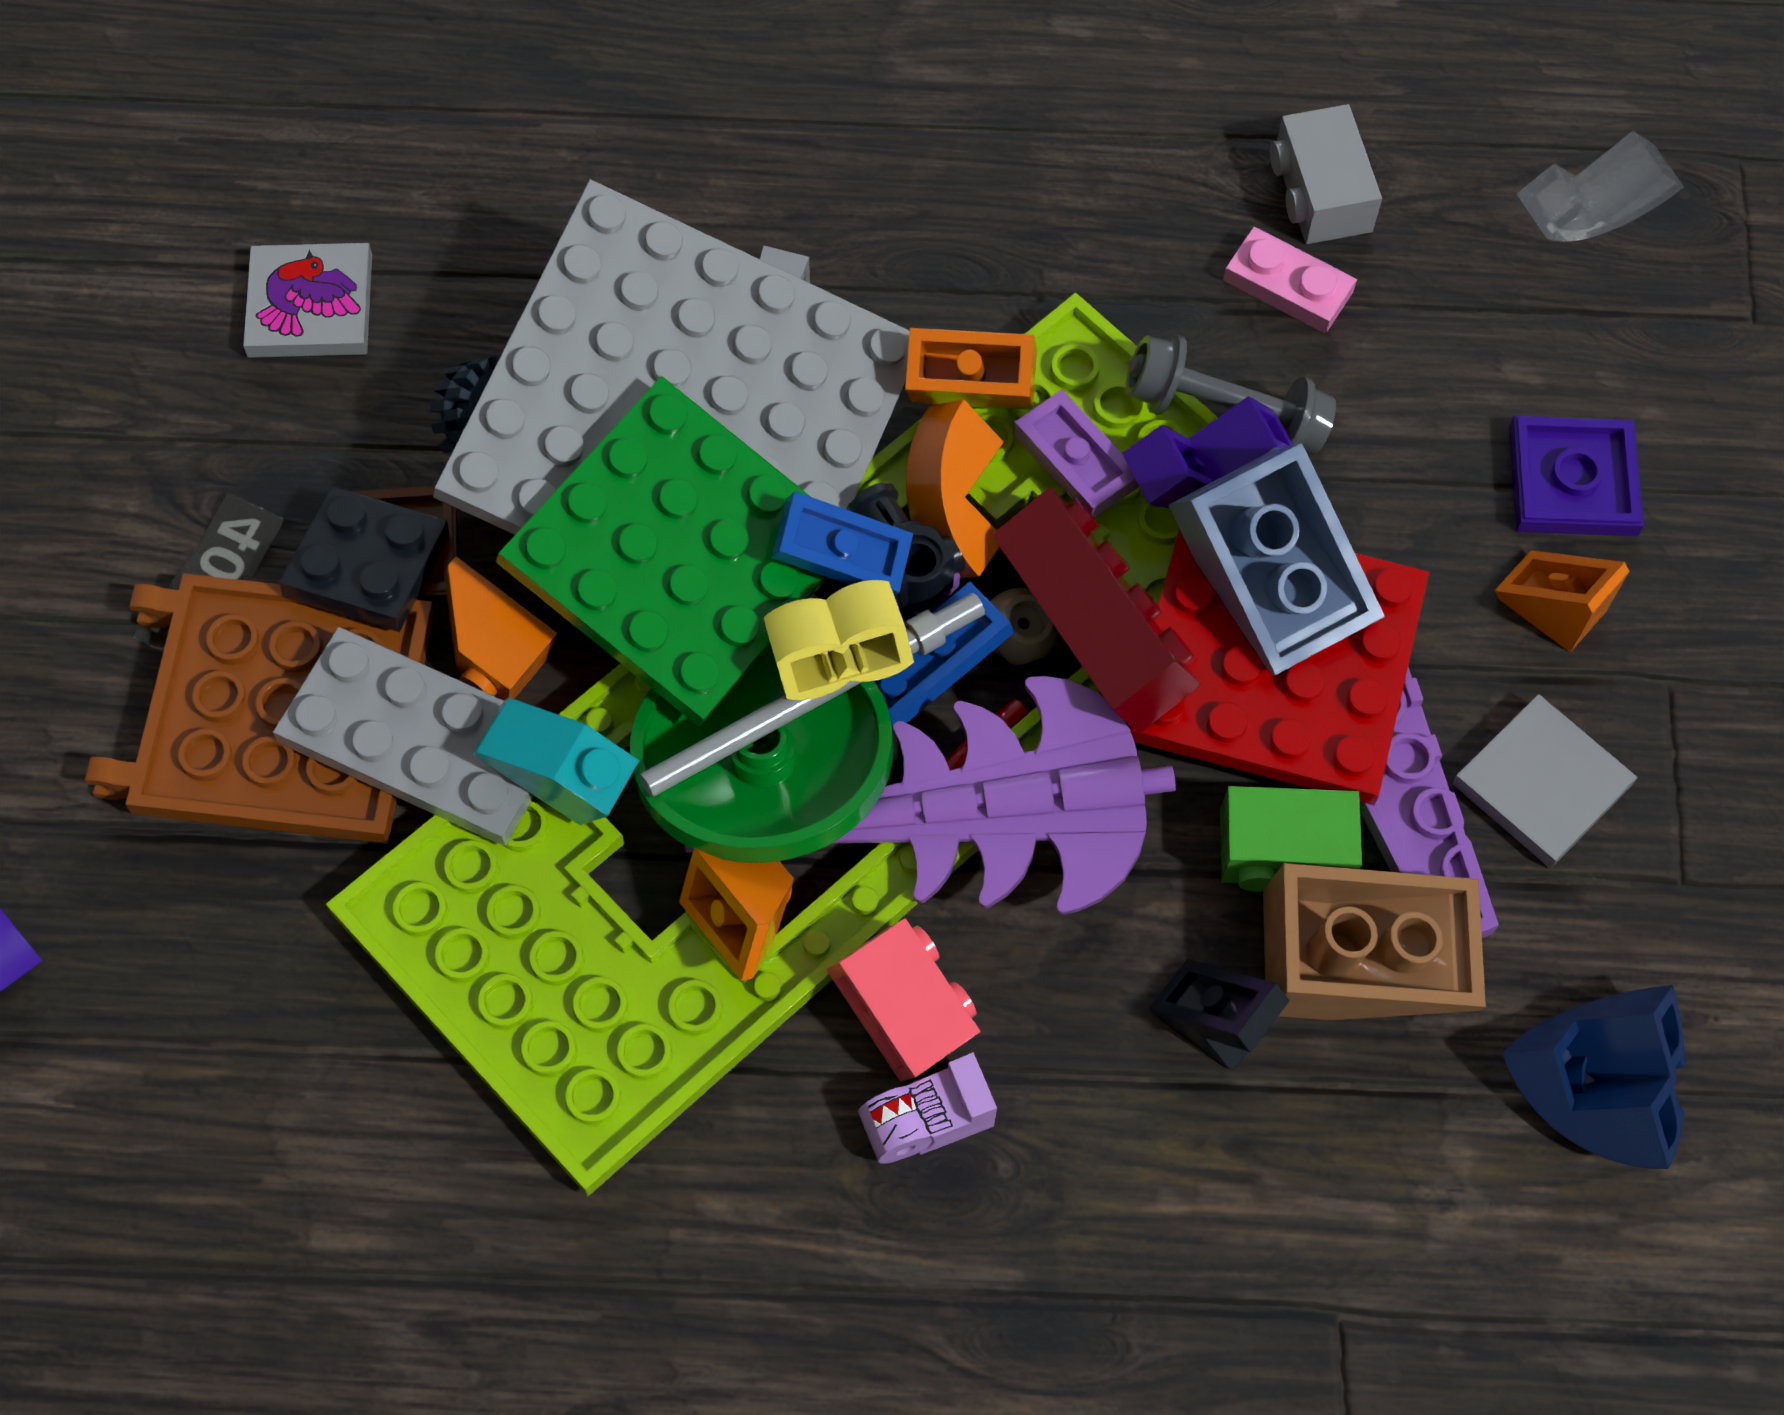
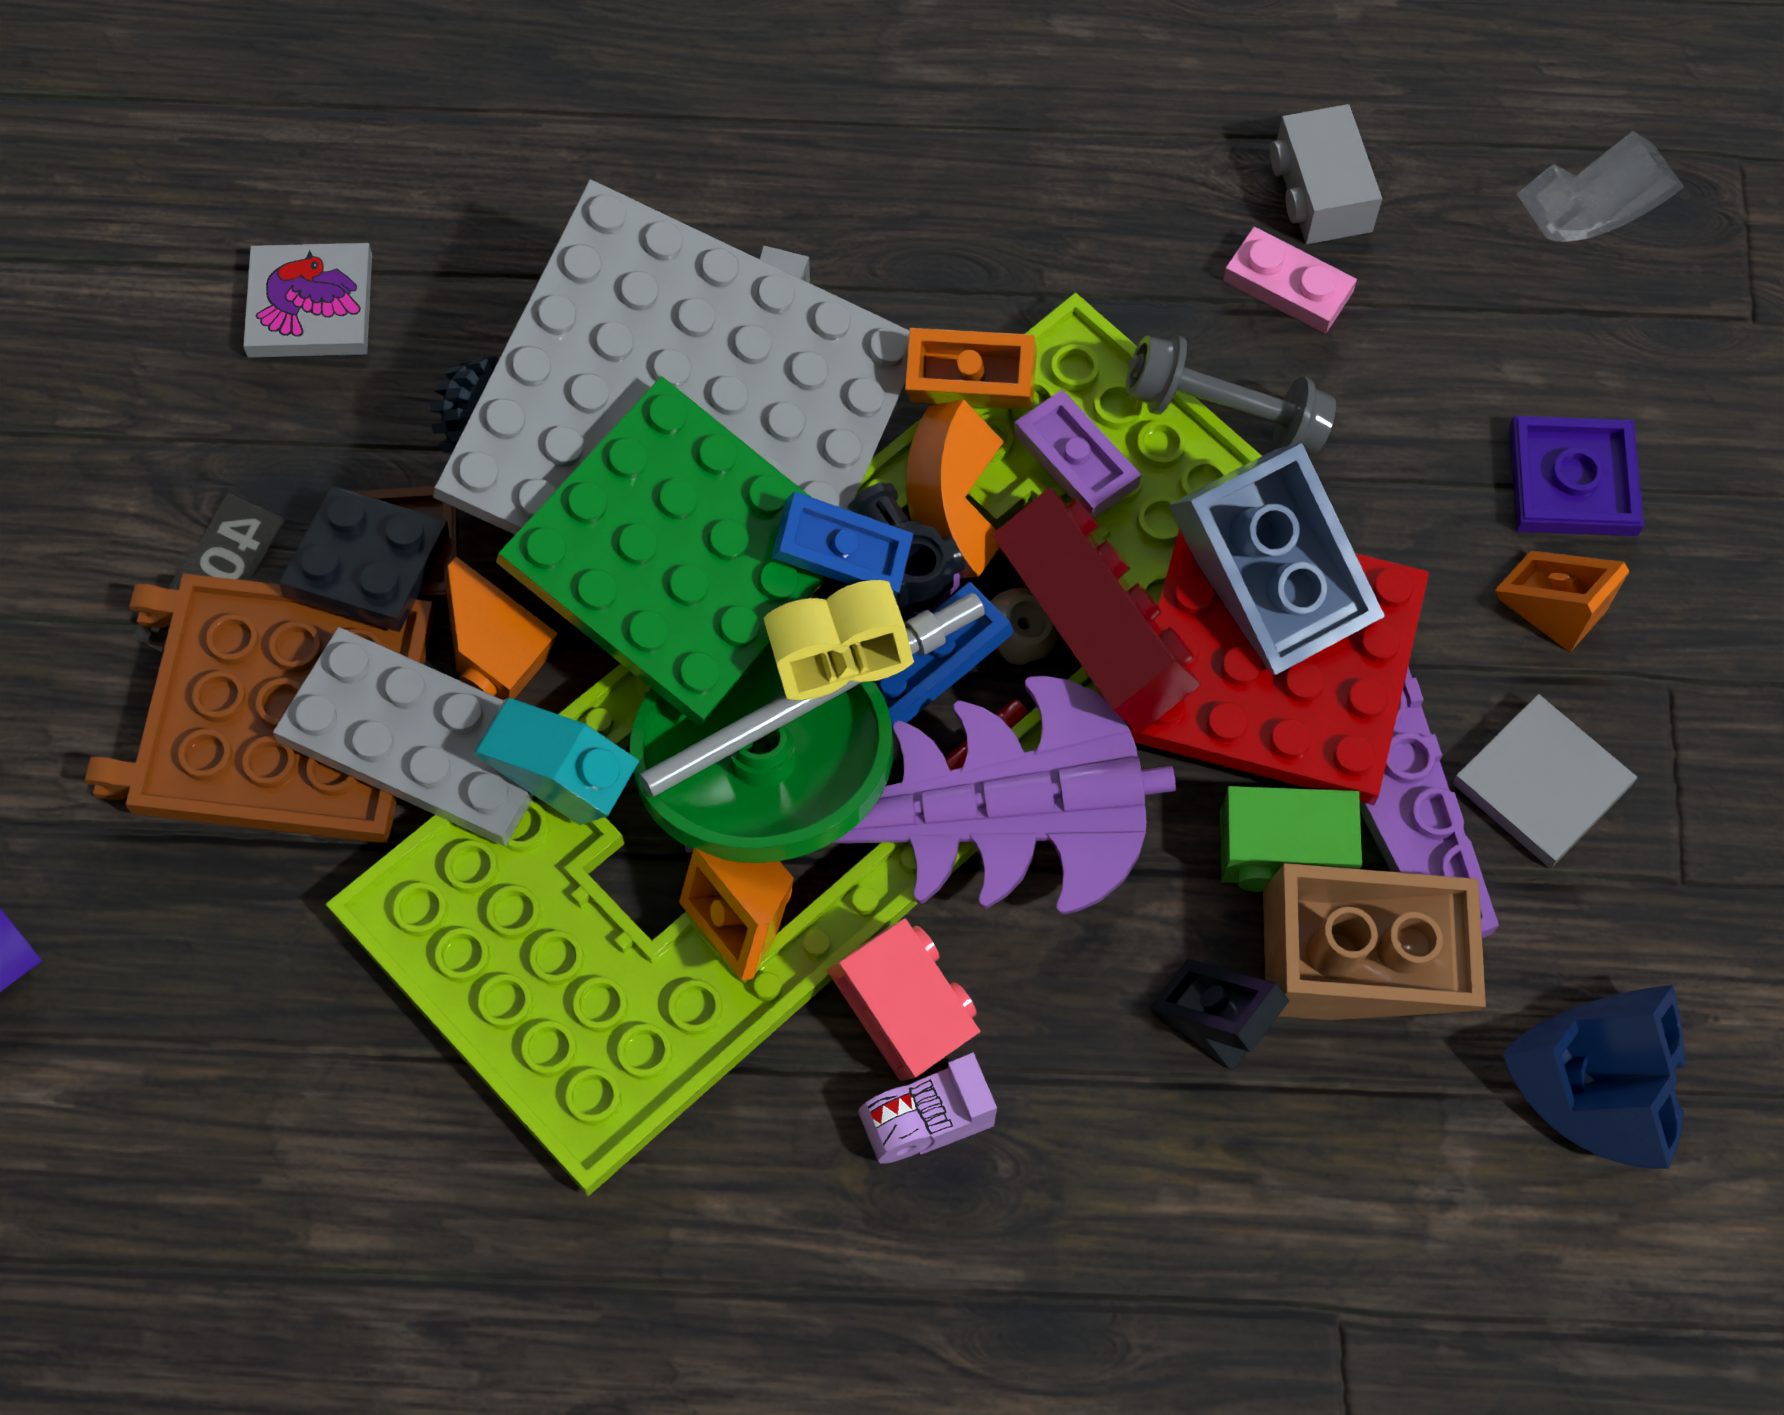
(1175, 466): dark purple brick -> none

